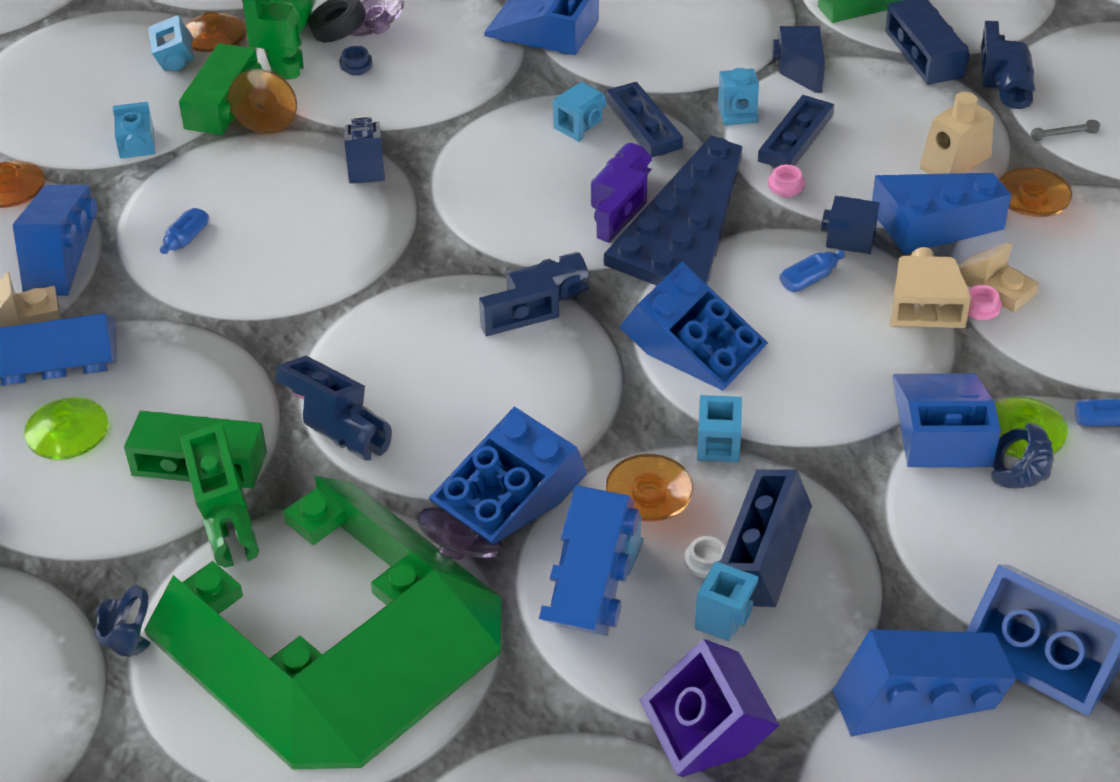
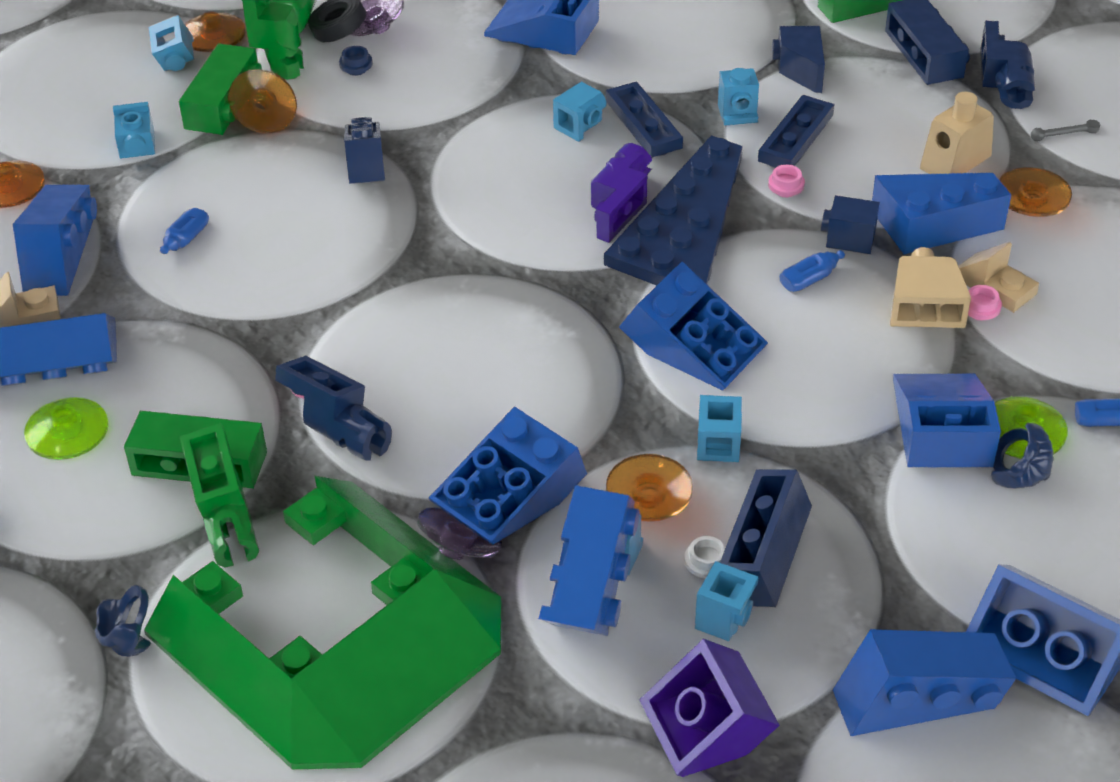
(533, 294): dark blue plate -> none

